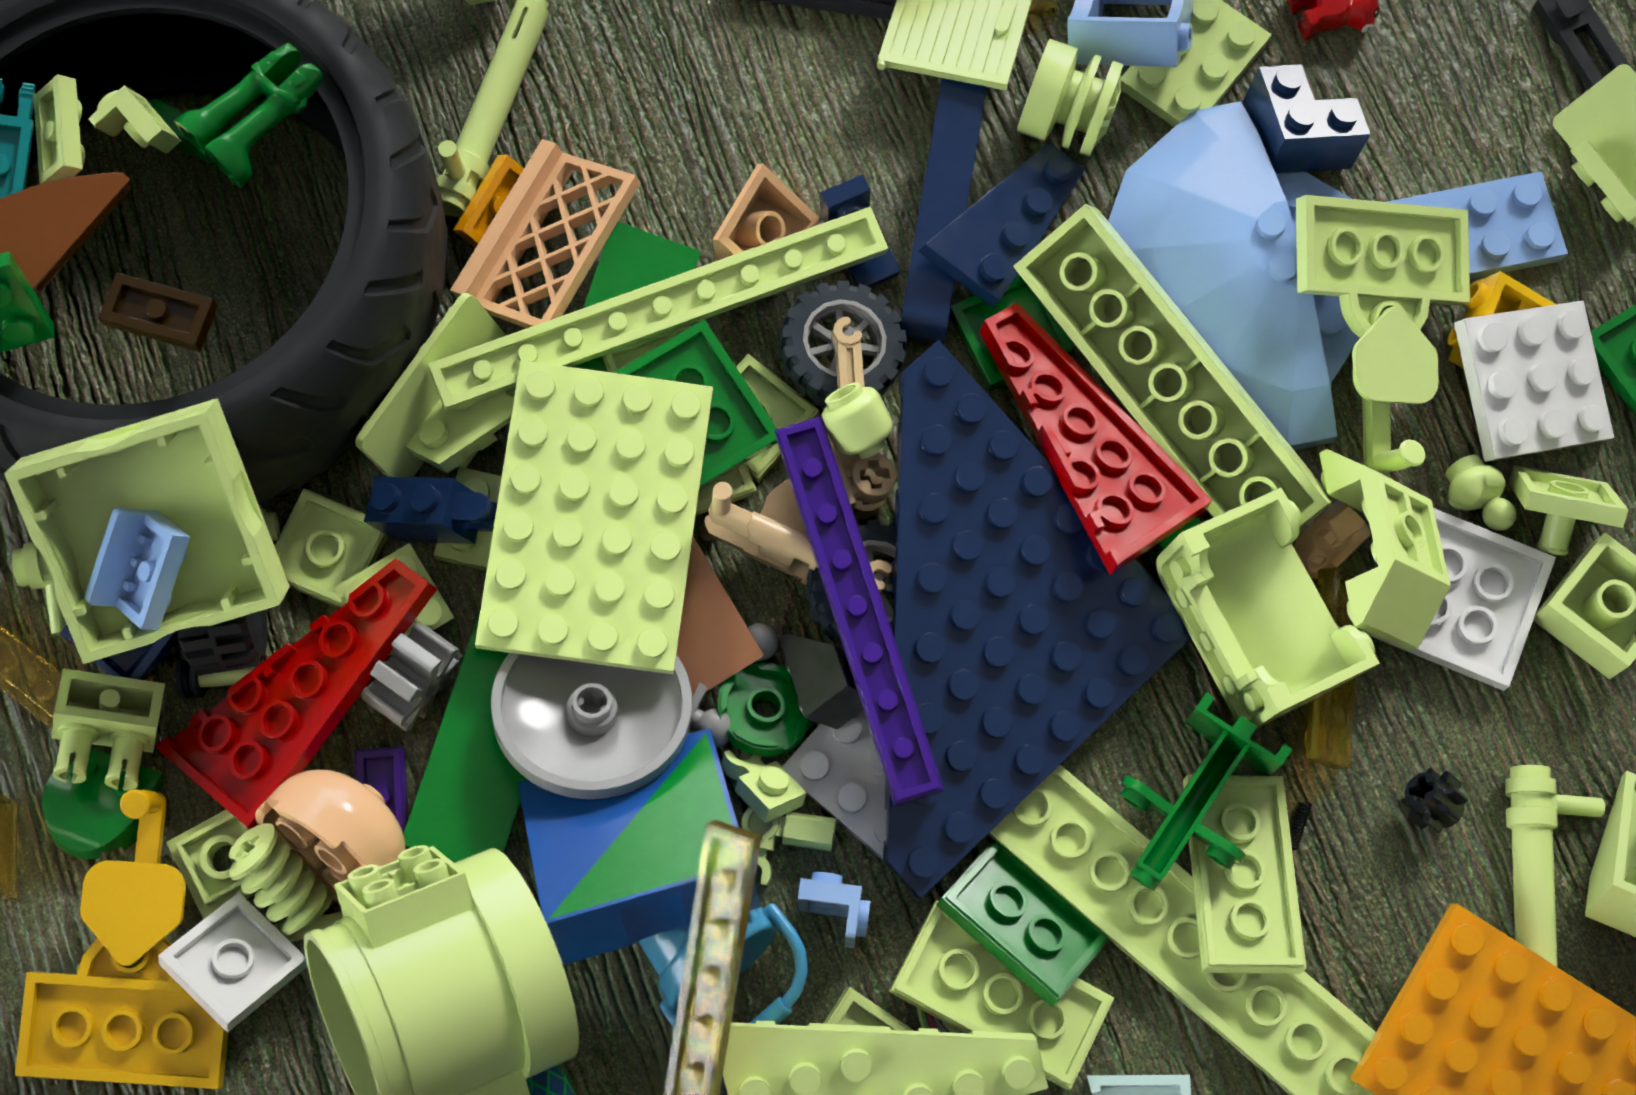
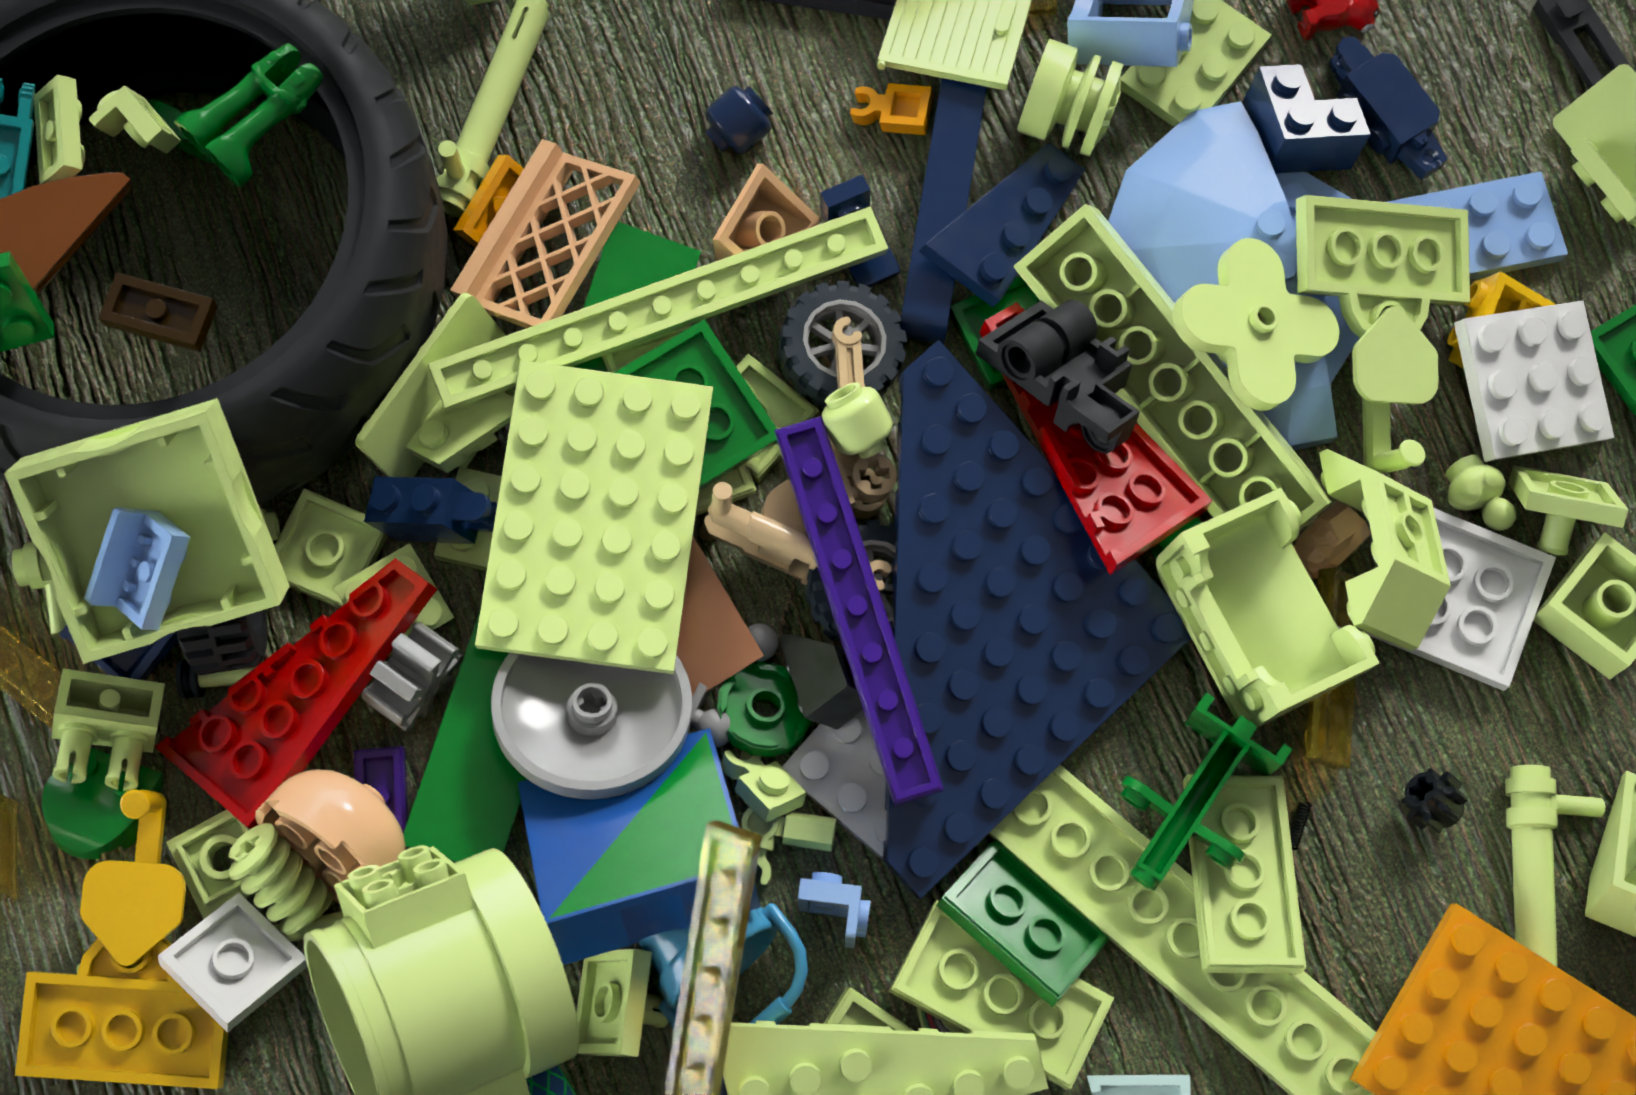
(616, 1003): none -> yellowish green tile
(738, 120): none -> dark blue head
(900, 109): none -> light orange plate
(1062, 361): none -> black plate
(1255, 324): none -> yellowish green plant
(1393, 105): none -> dark blue hinge

